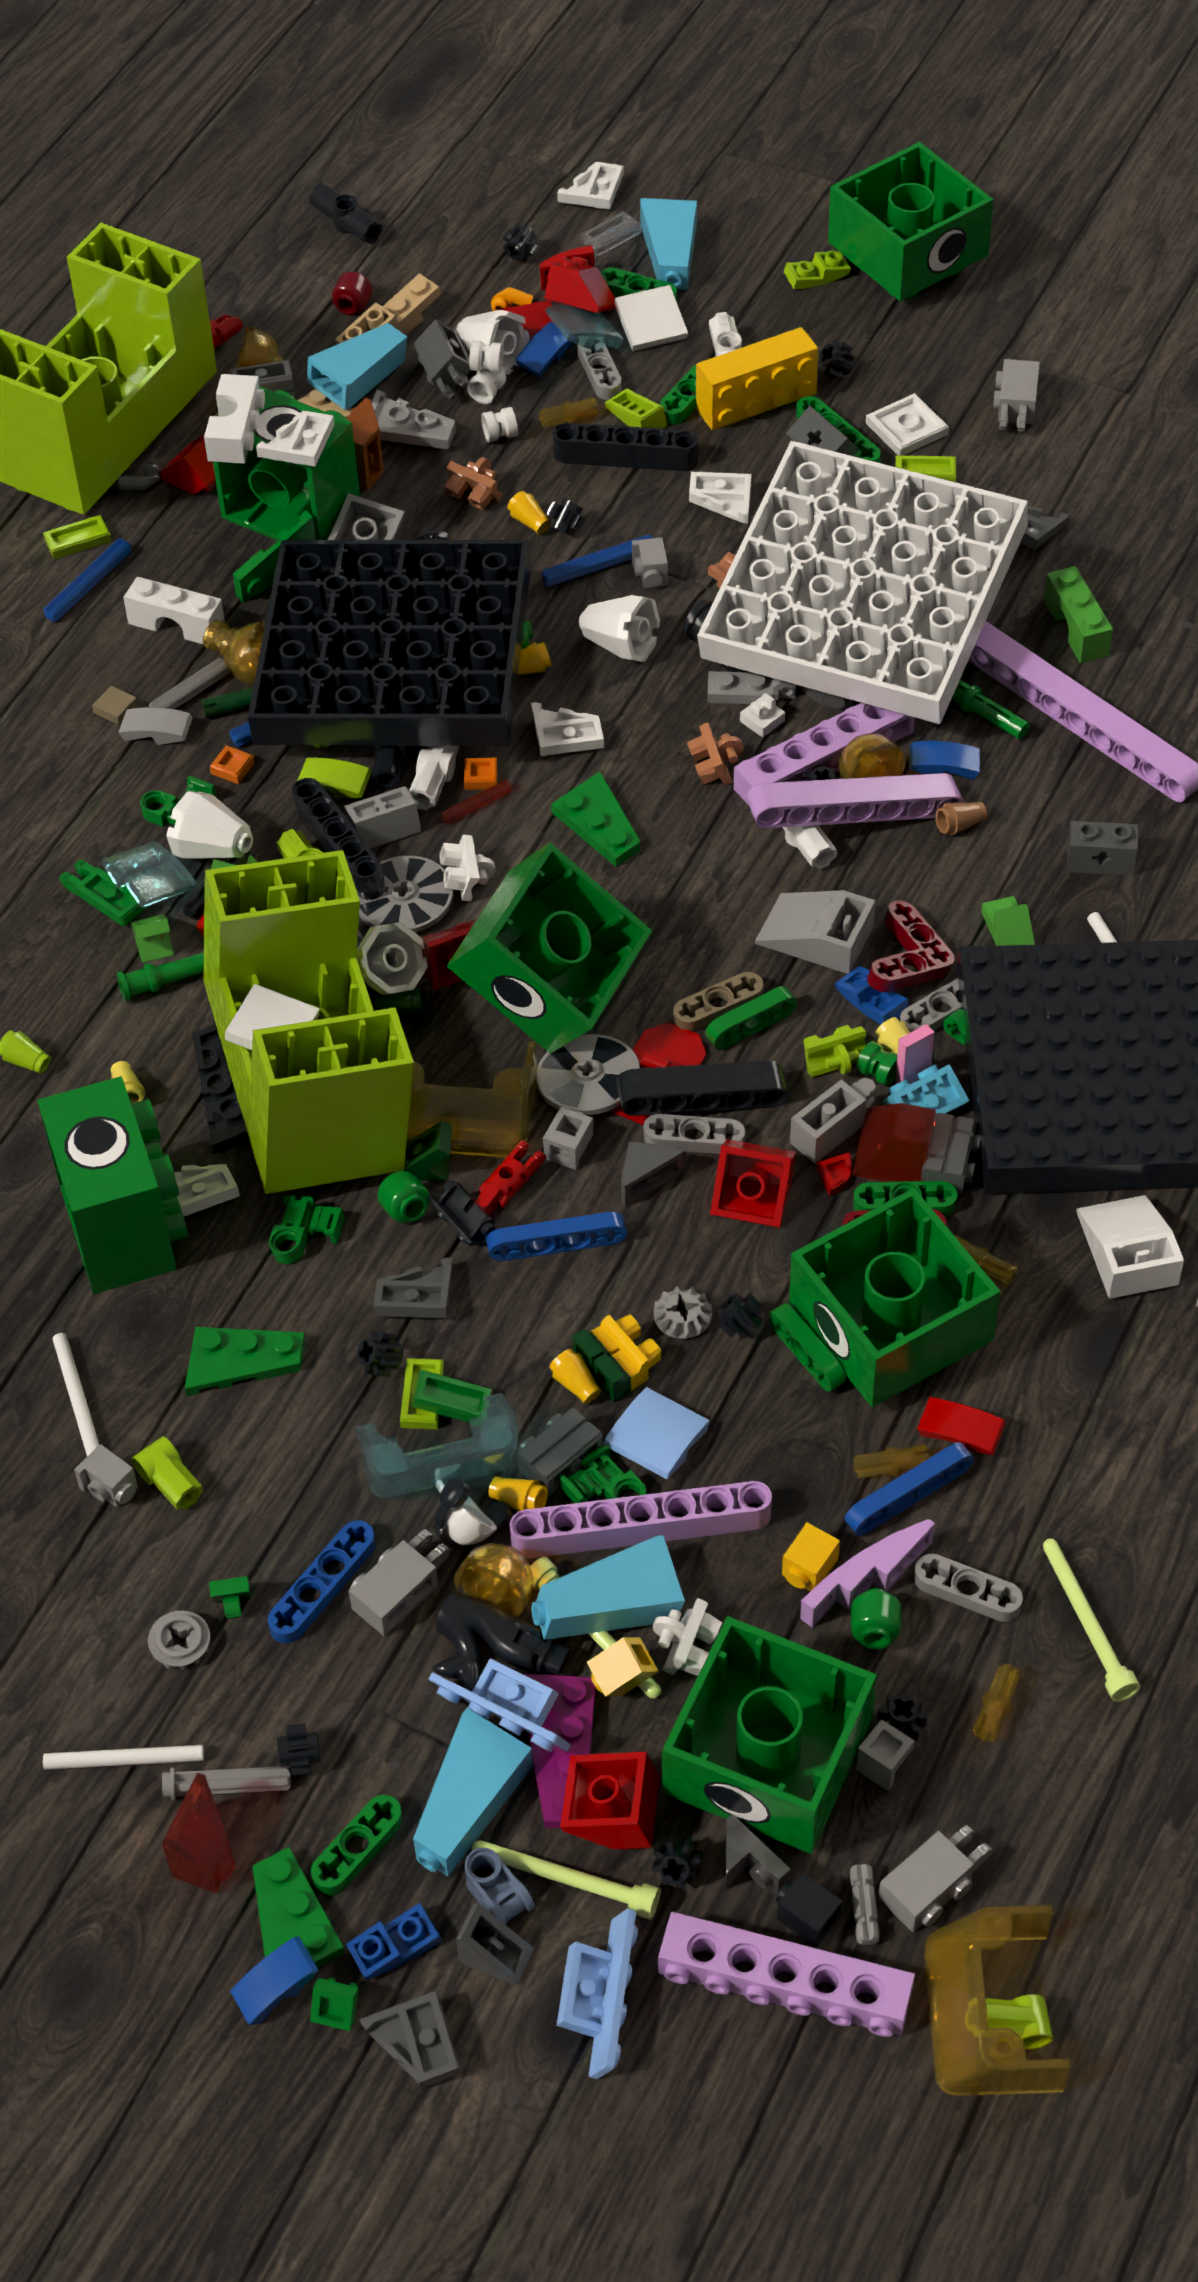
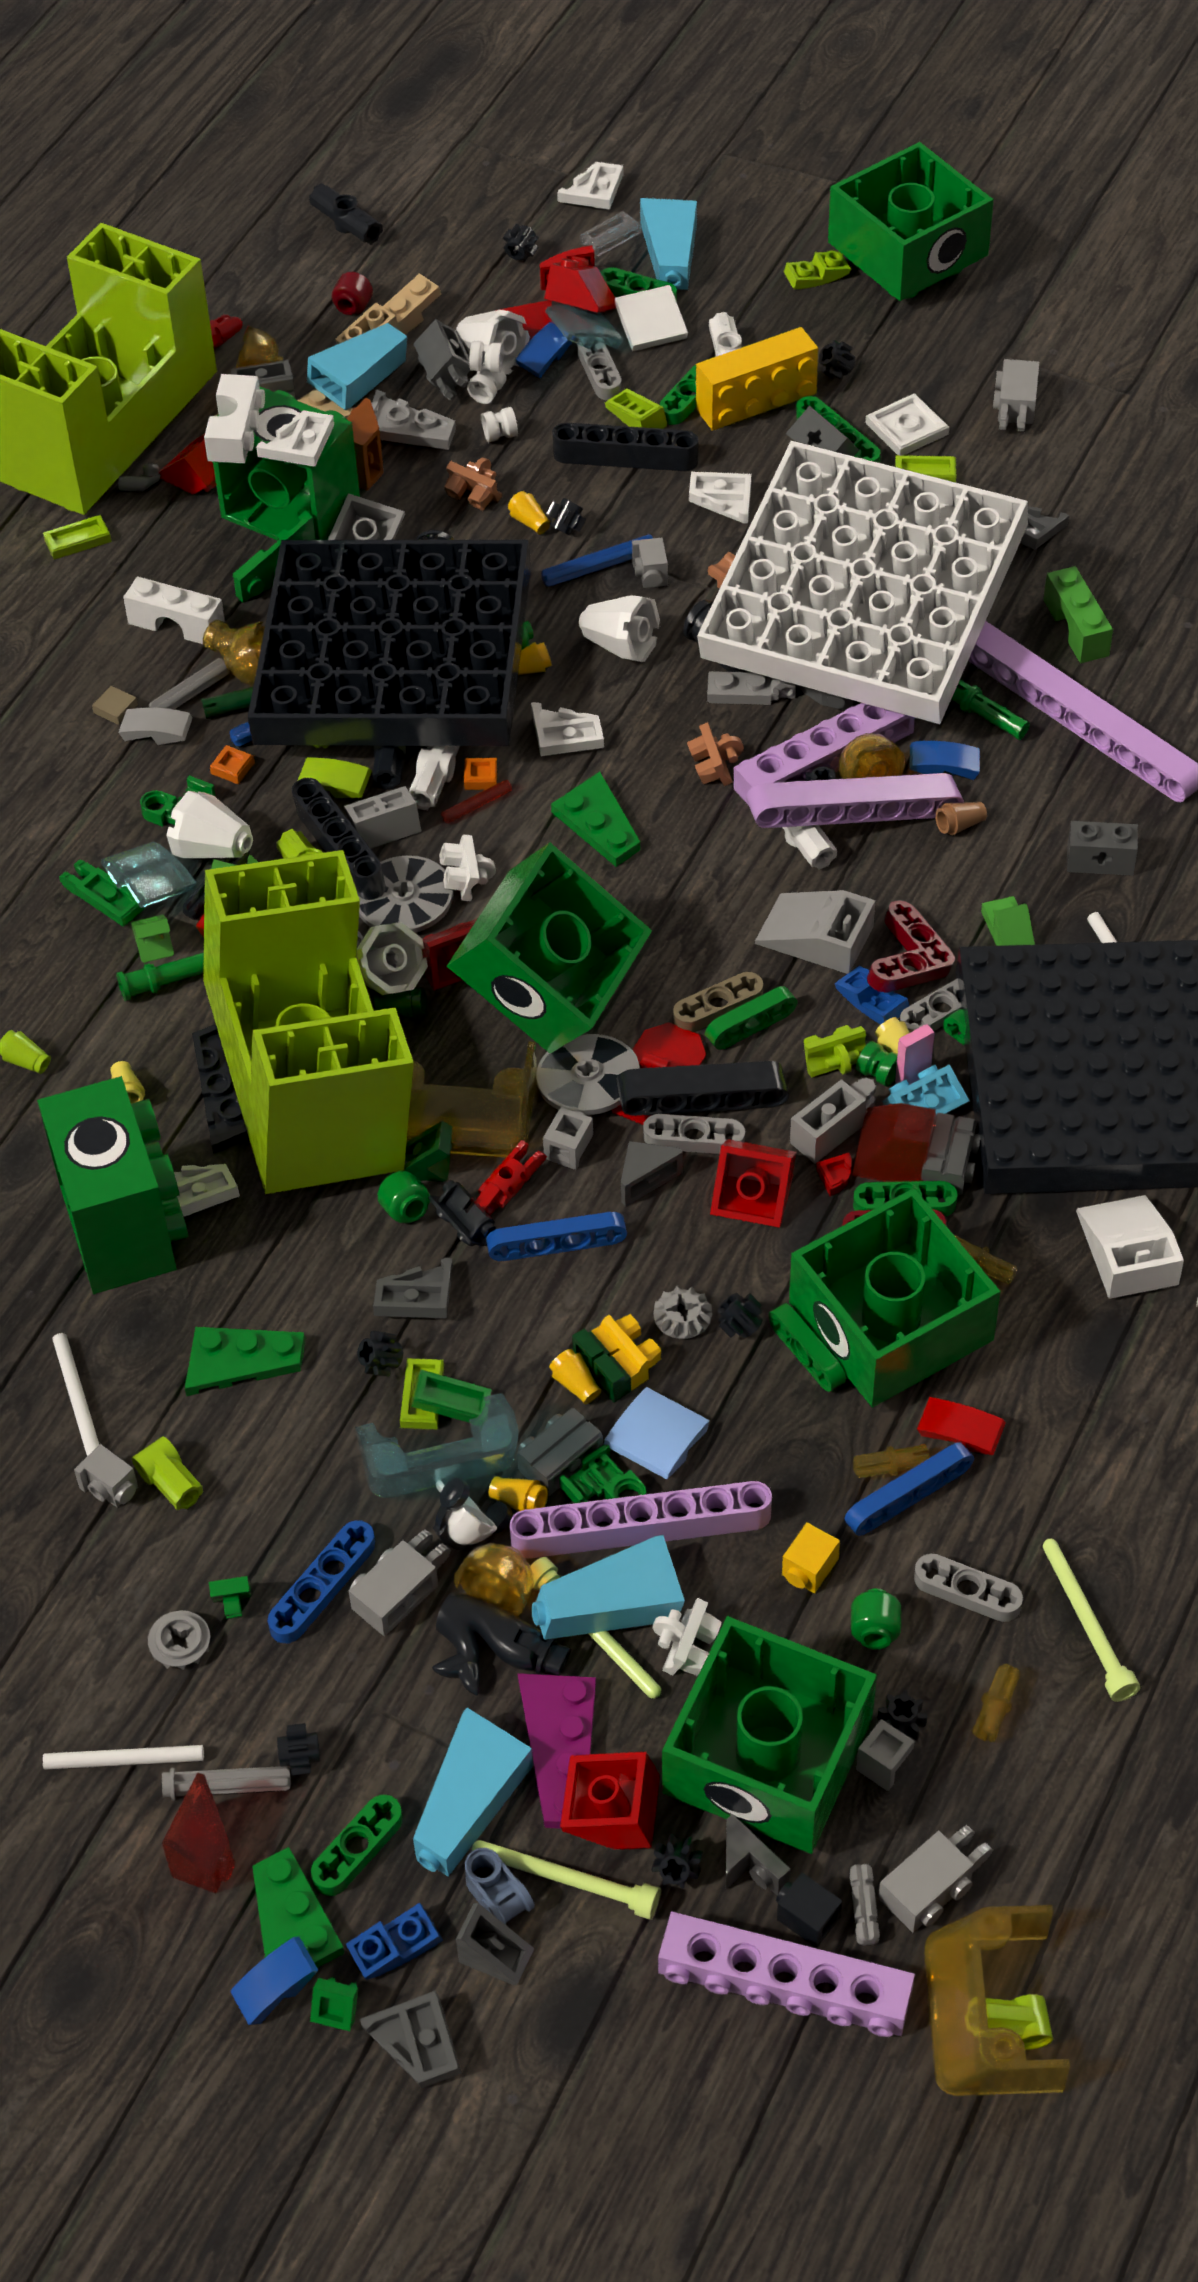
(87, 580): blue axle -> none
(264, 1010): white tile -> none
(304, 1218): green piece -> none
(510, 297): light orange arm -> none
(510, 1696): light blue bracket -> none
(568, 412): clear yellow axle -> none
(596, 1991): light blue bracket -> none
(622, 1667): yellow brick -> none
(762, 715): white tile -> none
(876, 1565): lavender slope -> none

